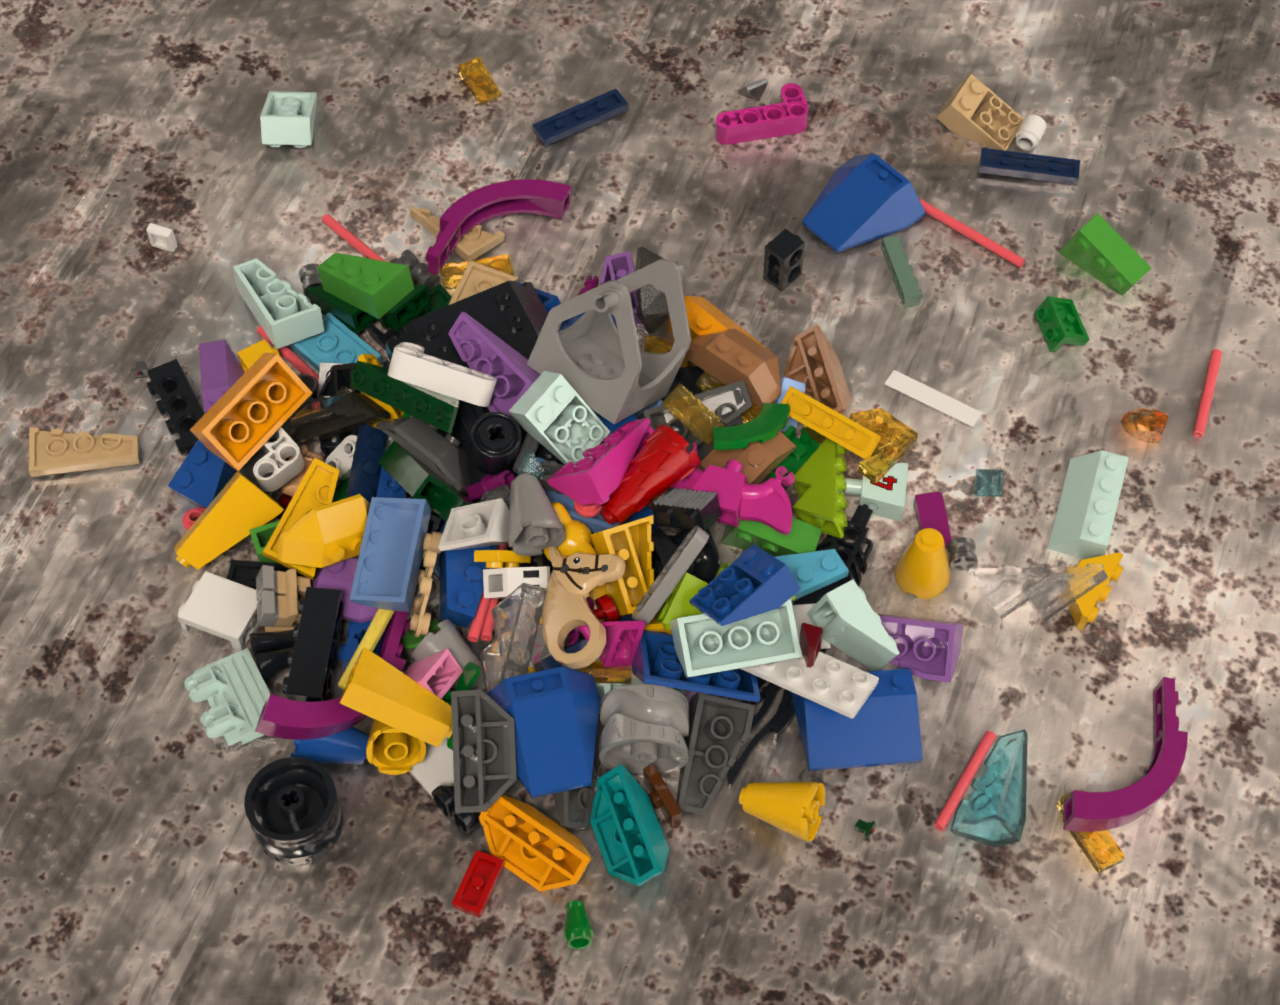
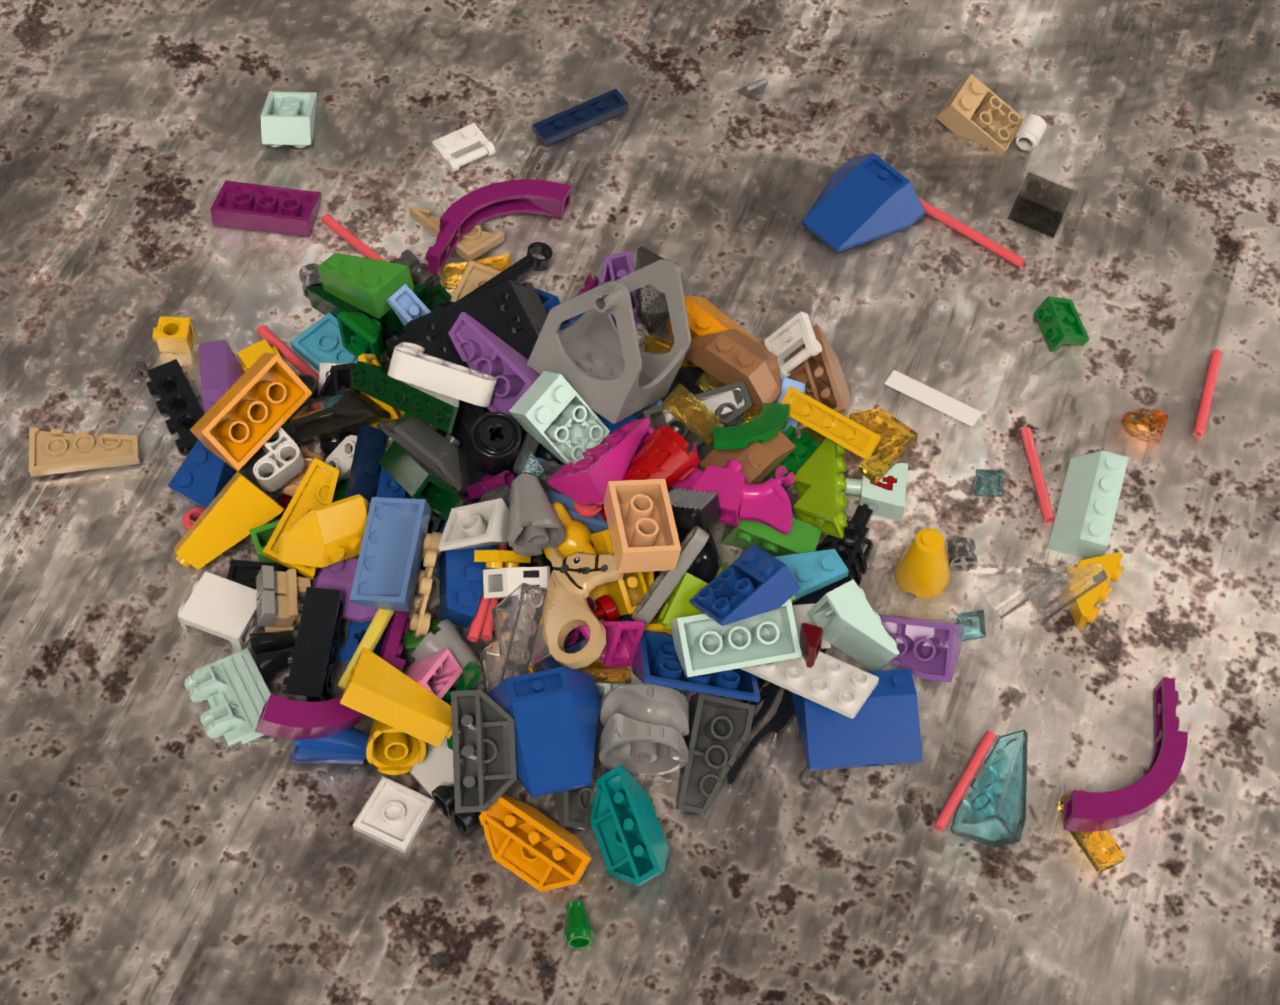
(161, 237): white tile -> none
(174, 335): none -> yellow brick
(266, 208): none -> magenta slope
(277, 307): light aqua wedge -> none
(294, 810): black piece -> none
(361, 334): none -> green slope
(394, 814): none -> white tile
(407, 305): none -> light blue slope
(463, 147): none -> white plate
(478, 81): clear yellow slope -> none
(478, 883): red plate -> none
(516, 270): none -> black piece
(641, 525): none -> light nougat brick
(662, 797): reddish brown plate -> none
(765, 121): dark pink beam -> none
(783, 260): black brick -> none
(786, 805): yellow cone -> none
(791, 337): none -> white plate
(865, 828): dark green piece -> none
(901, 271): sand green piece -> none
(932, 514): magenta slope -> none
(973, 624): none -> clear light blue slope
(1029, 166): dark blue plate -> none
(1037, 475): none -> coral piece
(1043, 204): none -> clear smoke slope
(1105, 255): bright green wedge -> none

